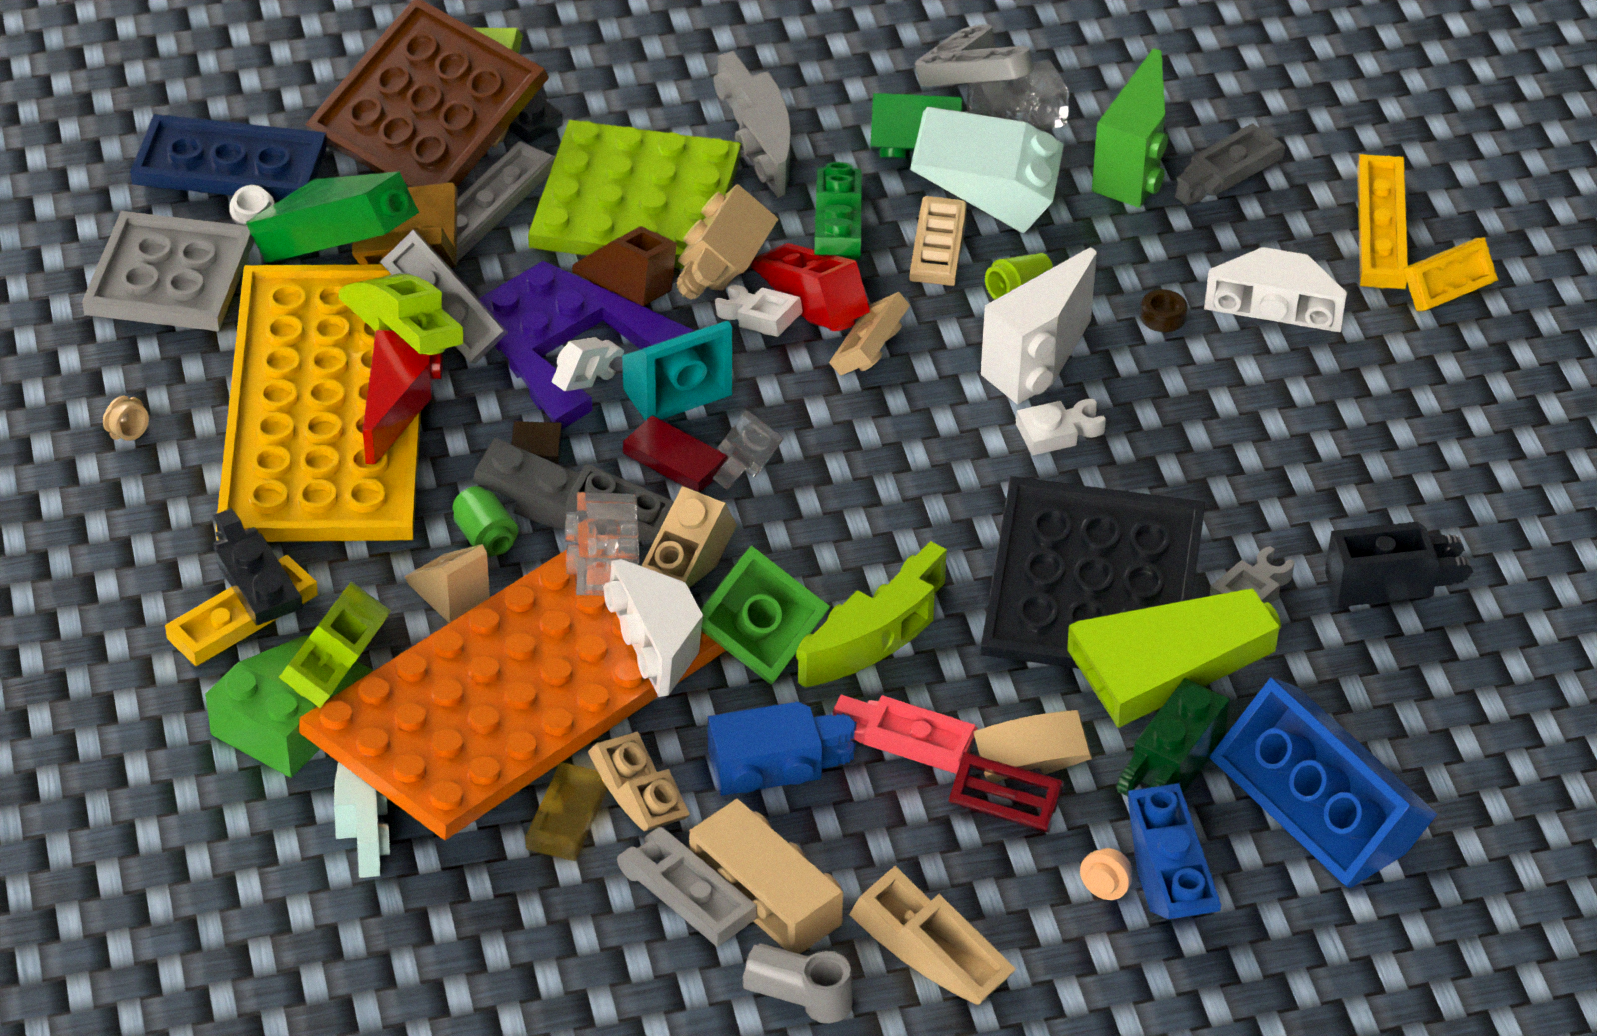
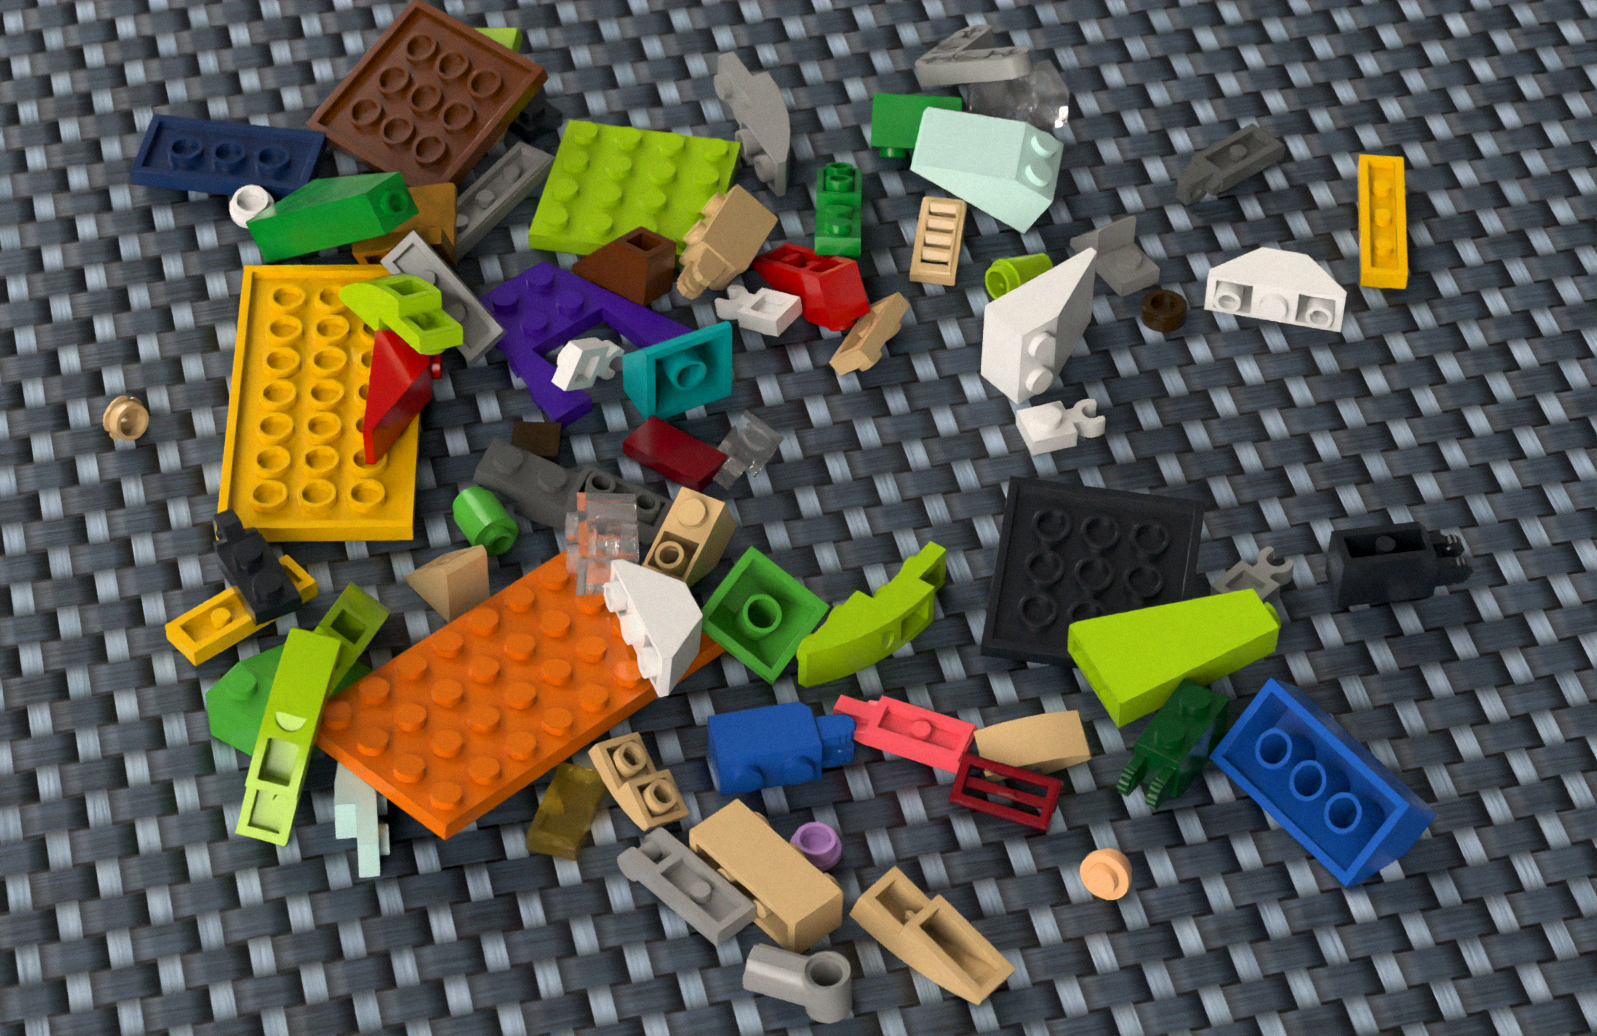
(168, 271): light grey plate -> none
(288, 736): none -> lime slope
(818, 844): none -> lavender plate
(1118, 257): none -> light grey slope
(1133, 138): bright green slope -> none
(1170, 854): blue slope -> none
(1450, 274): yellow plate -> none

